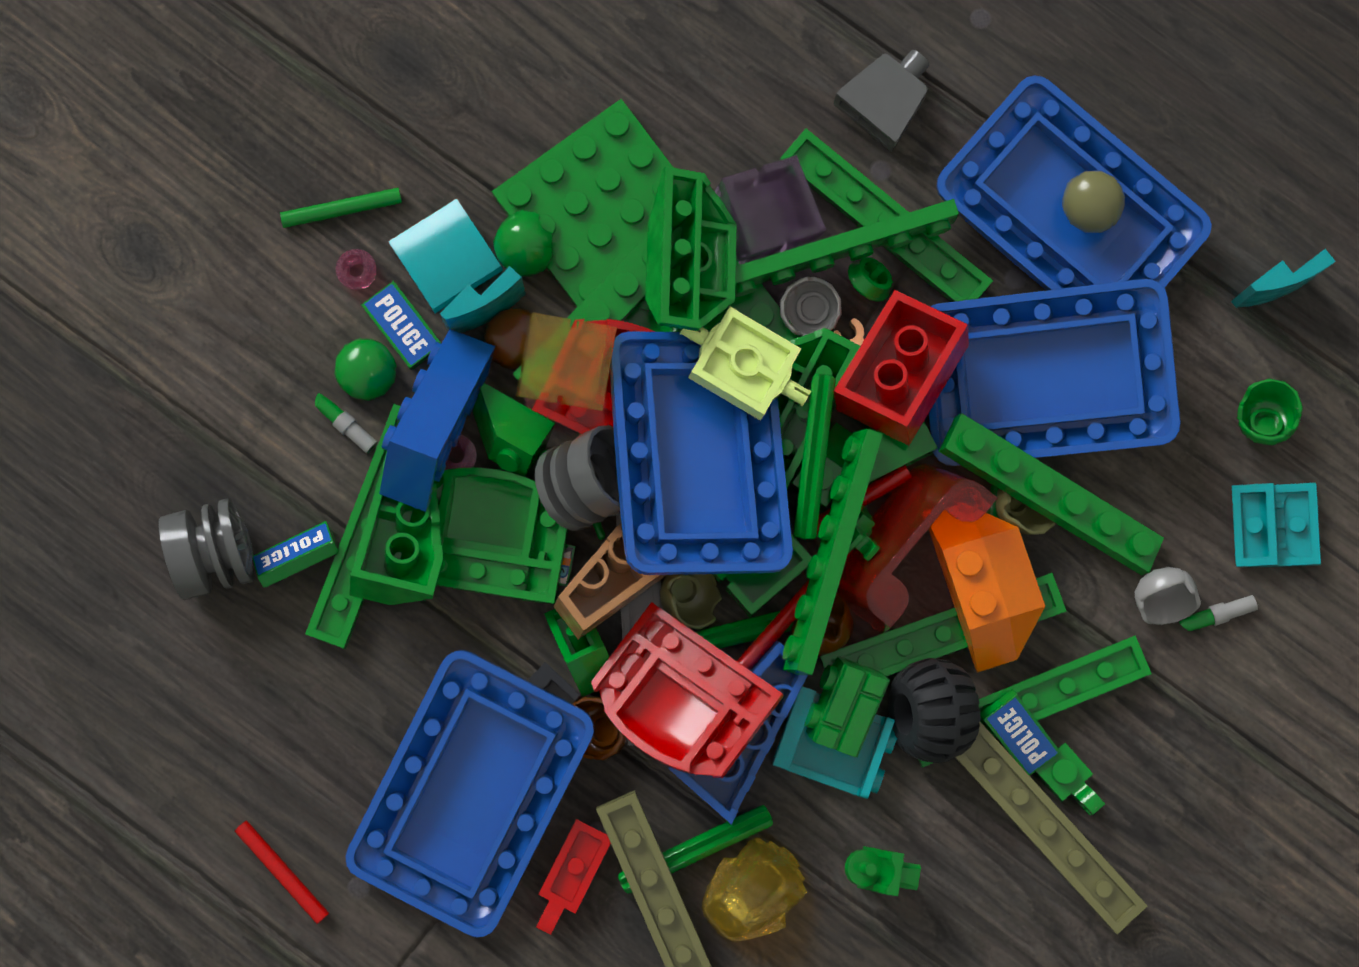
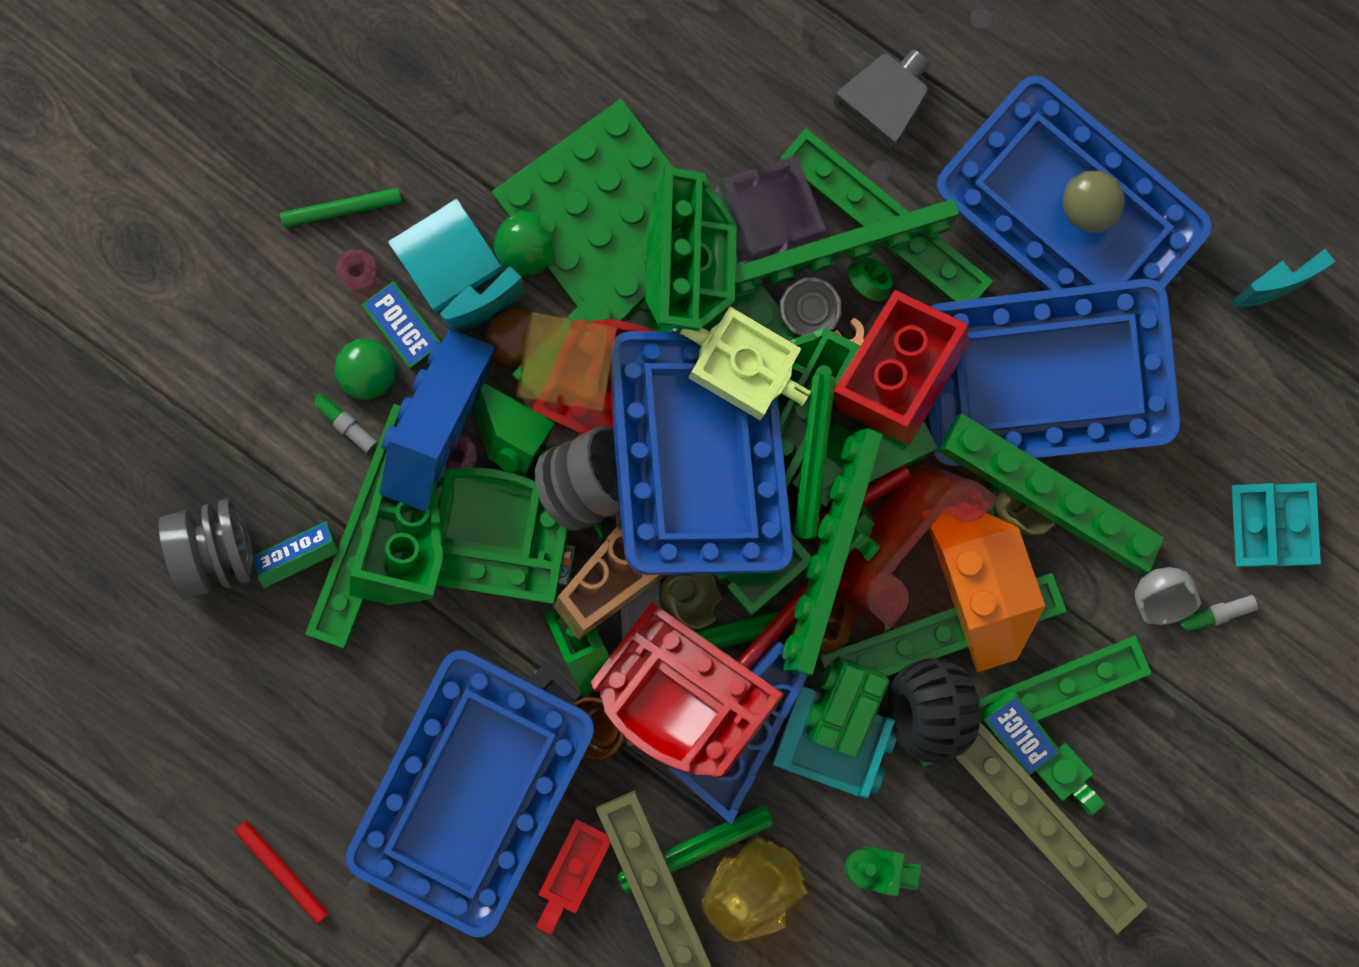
(1269, 412): green hair -> none

